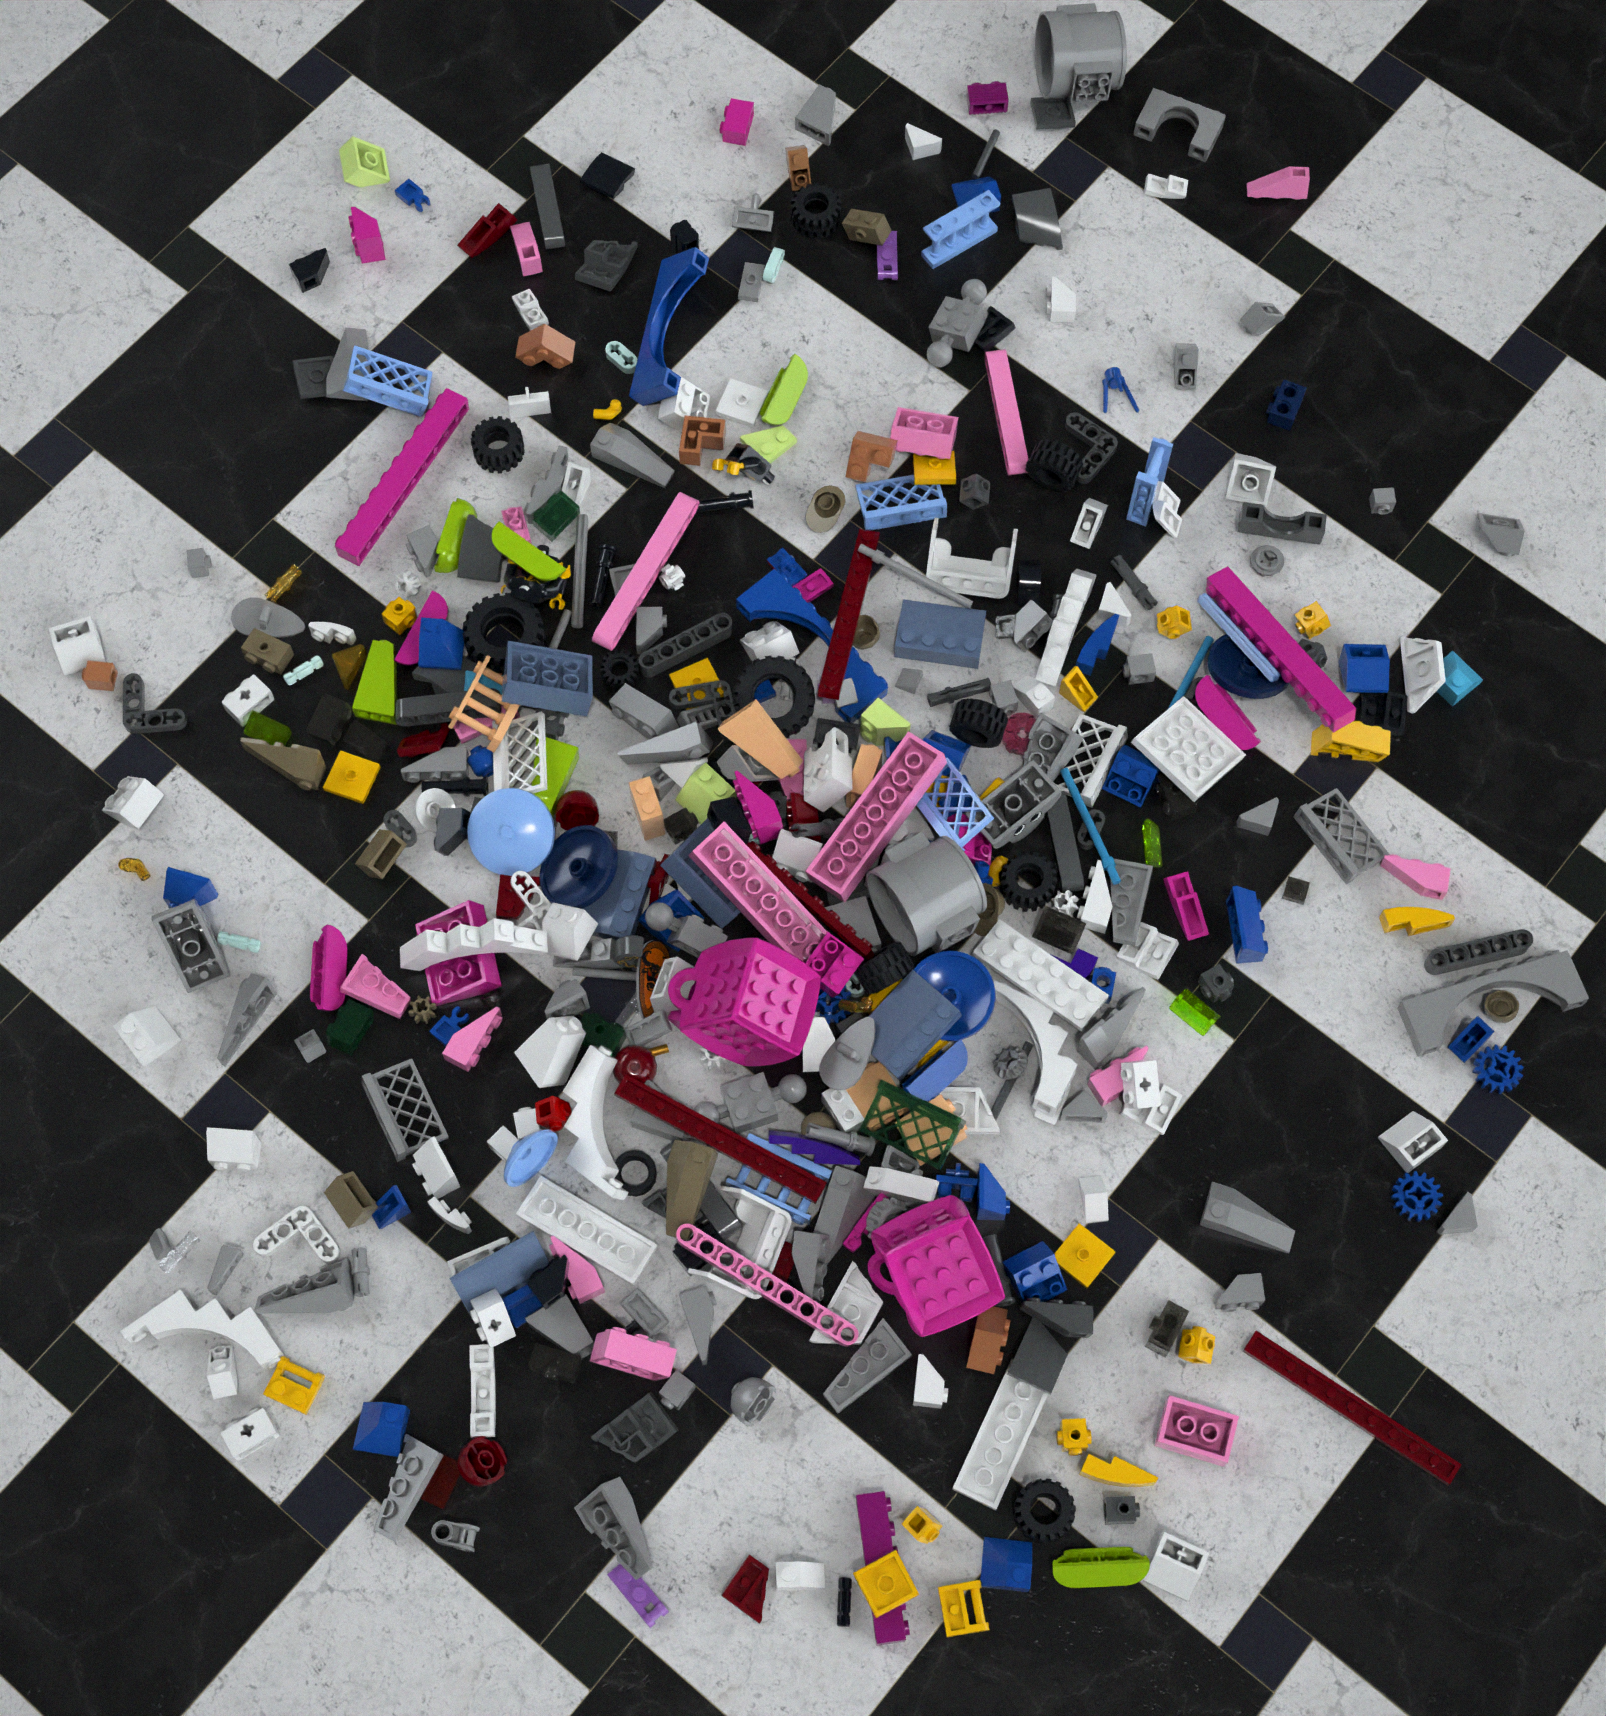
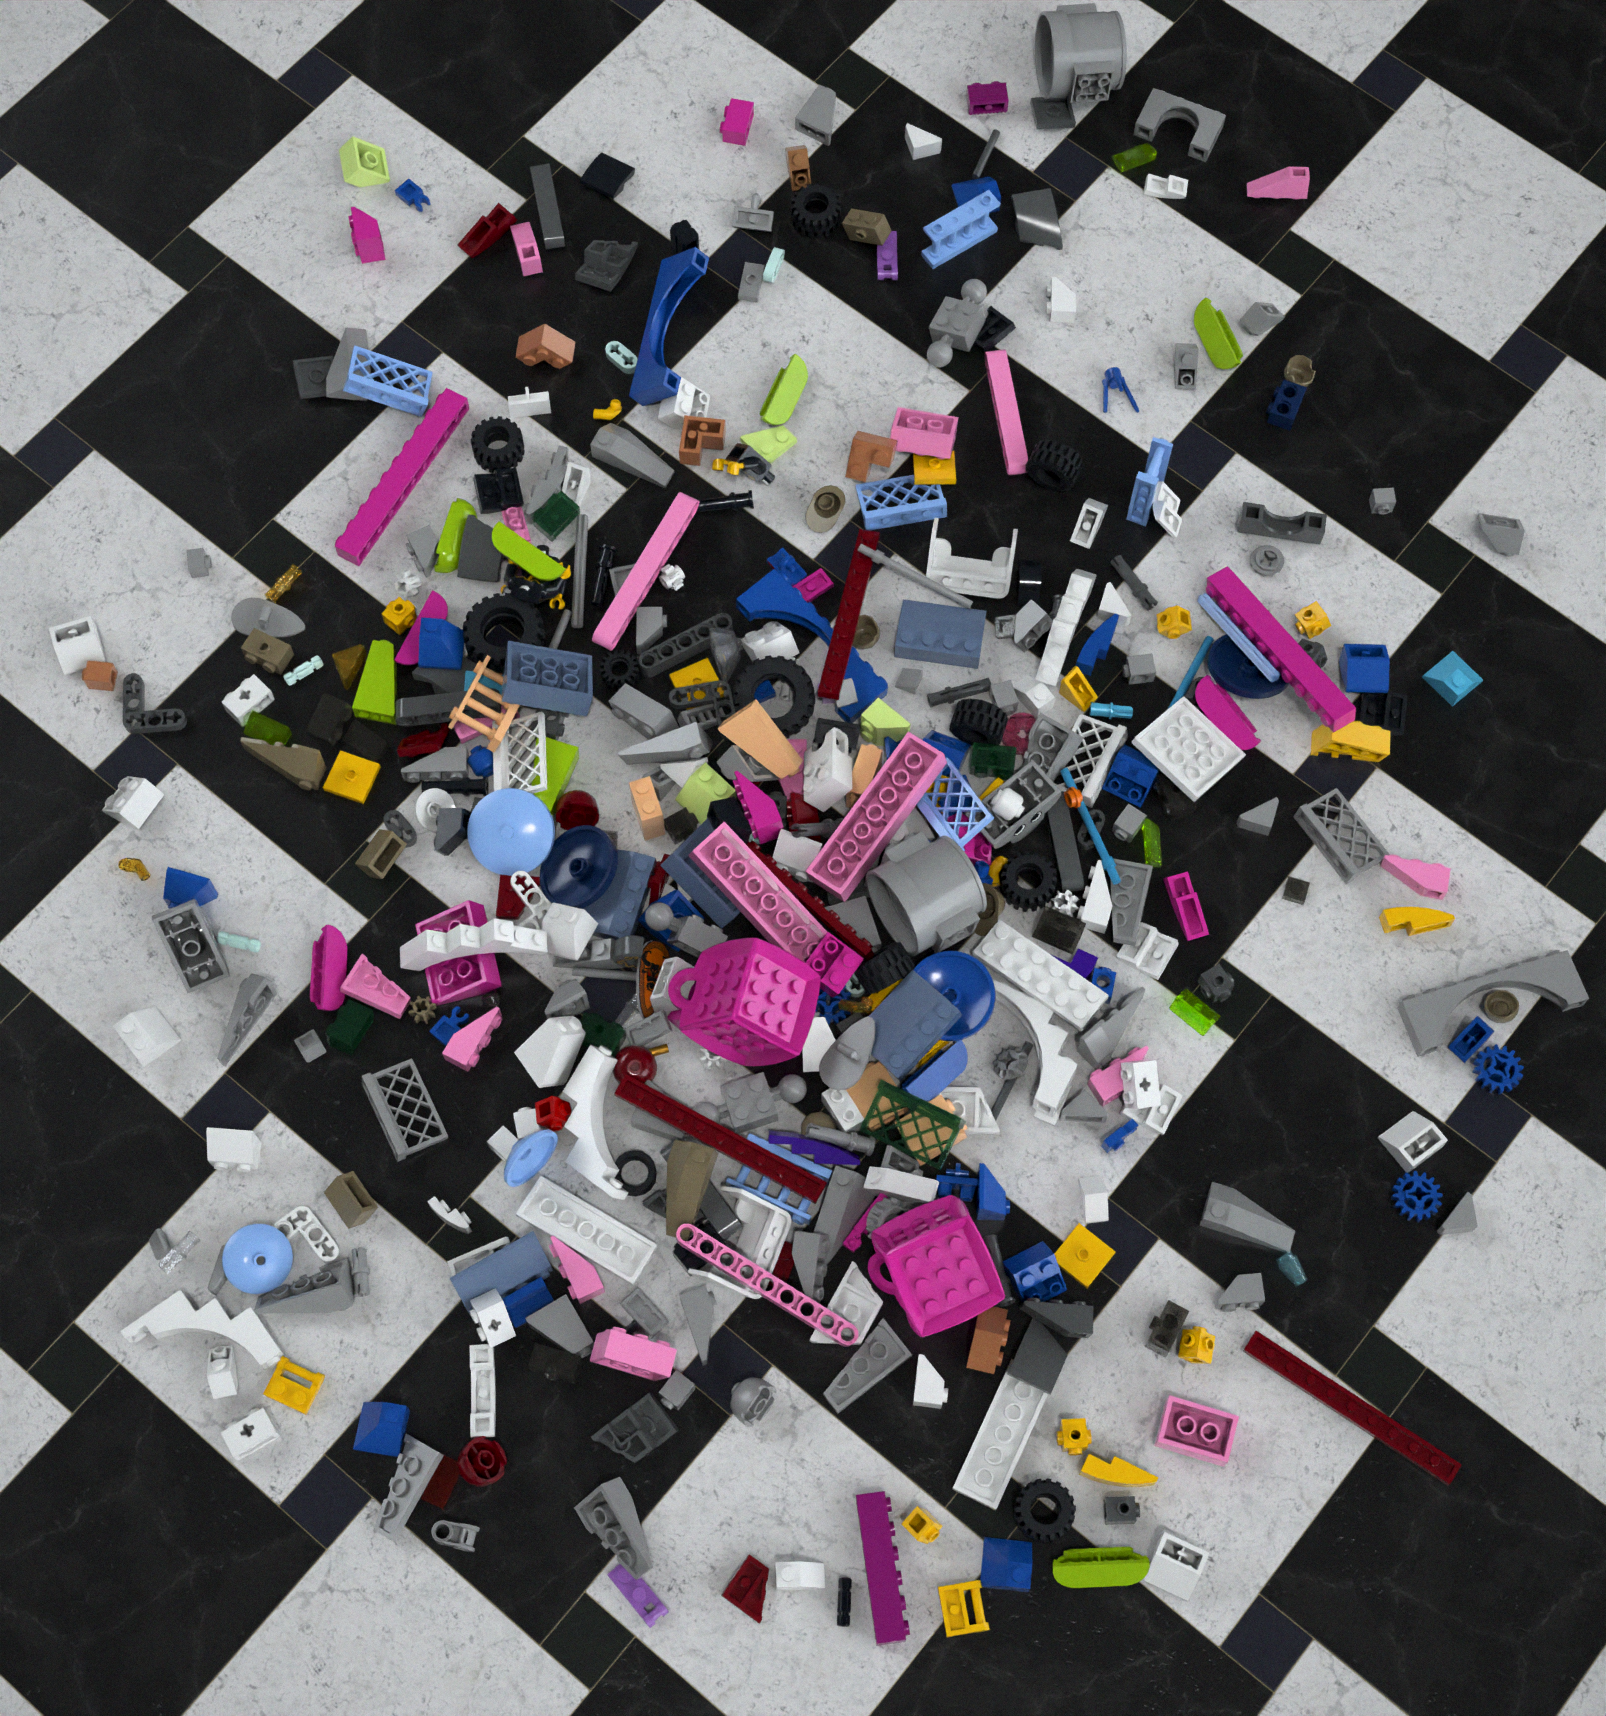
(242, 1252): none -> light blue dish
(310, 269): black slope -> none
(327, 631): white slope -> none
(390, 1208): blue slope -> none
(435, 1169): white slope -> none
(498, 490): none -> black slope
(529, 309): white slope -> none
(550, 1283): black slope -> none
(725, 651): none -> clear slope
(741, 402): white plate -> none
(886, 1584): yellow plate -> none
(974, 491): dark grey brick -> none
(992, 761): none -> clear green brick
(1007, 804): none -> white head
(1073, 797): none -> orange plate
(1097, 444): dark grey beam -> none
(1111, 710): none -> medium azure axle
(1116, 1140): none -> blue plate
(1128, 823): none -> light grey brick
(1134, 157): none -> clear neon green slope
(1217, 336): none -> lime brick
(1246, 925): blue slope -> none
(1250, 480): white slope -> none
(1291, 1268): none -> clear light blue cone
(1299, 370): none -> dark tan hair
(1422, 670): white wing -> none
(1486, 945): dark grey beam -> none

